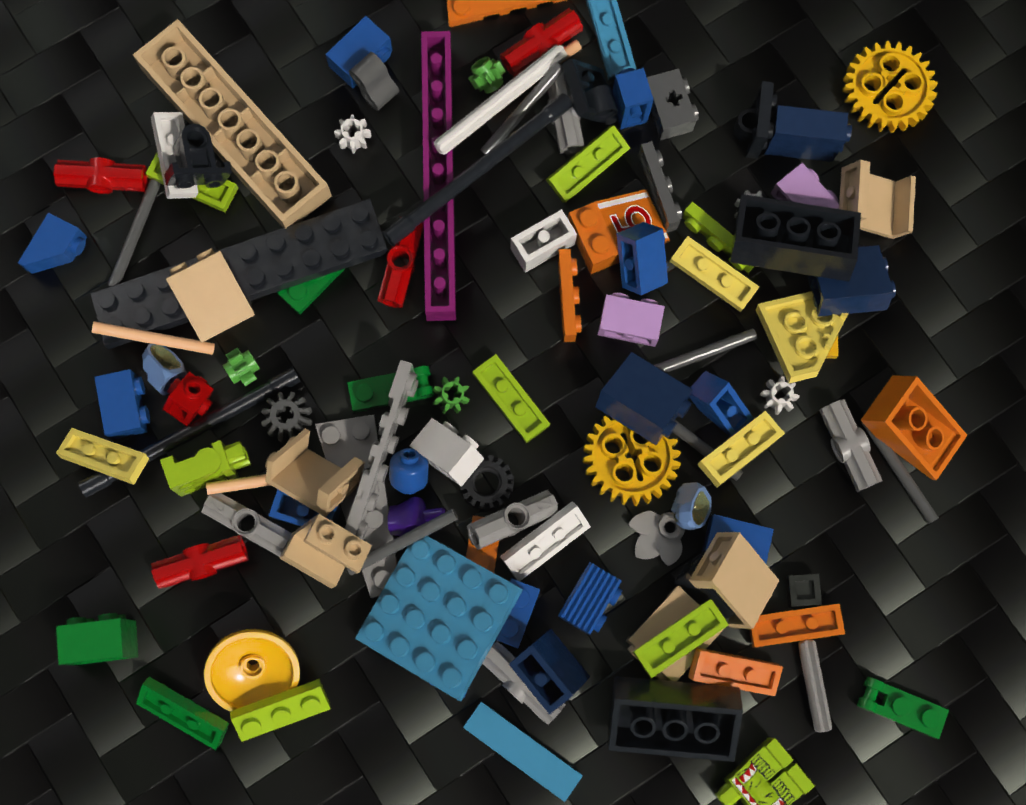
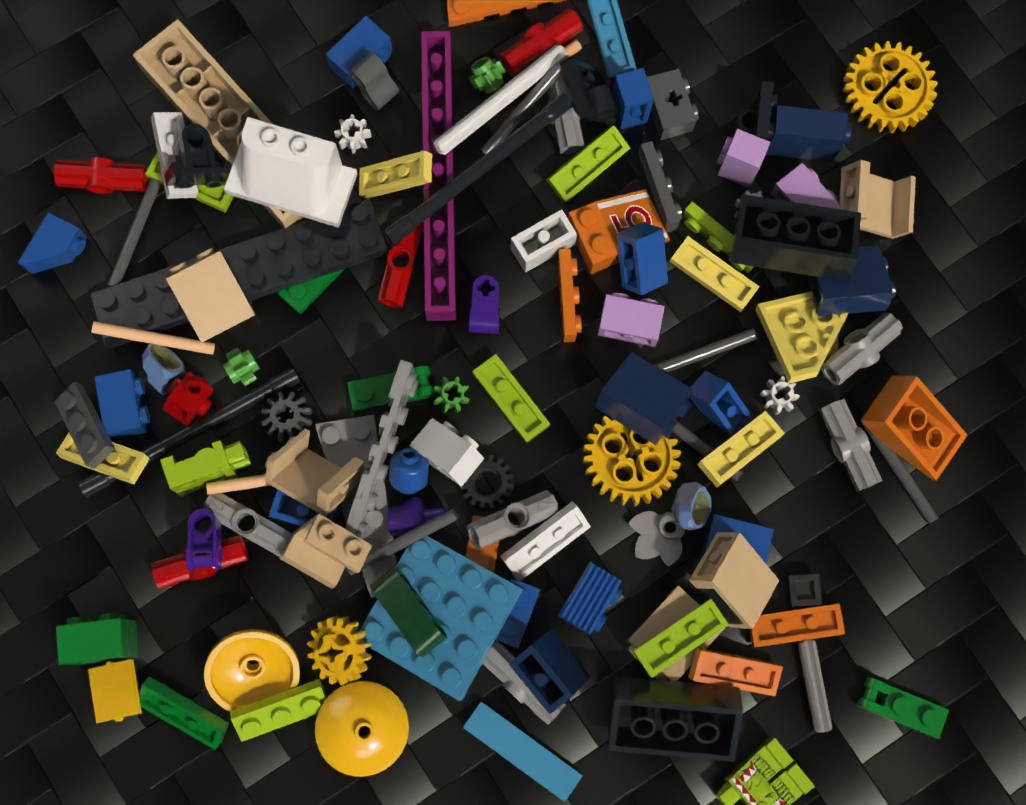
(84, 425): none -> dark grey plate
(114, 691): none -> yellow piece
(205, 547): none -> dark purple piece
(291, 173): none -> white windscreen
(340, 635): none -> yellow gear
(358, 706): none -> yellow dish
(395, 174): none -> light yellow plate
(408, 611): none -> dark green beam
(484, 310): none -> dark purple piece
(742, 157): none -> lavender brick
(861, 348): none -> light grey piece

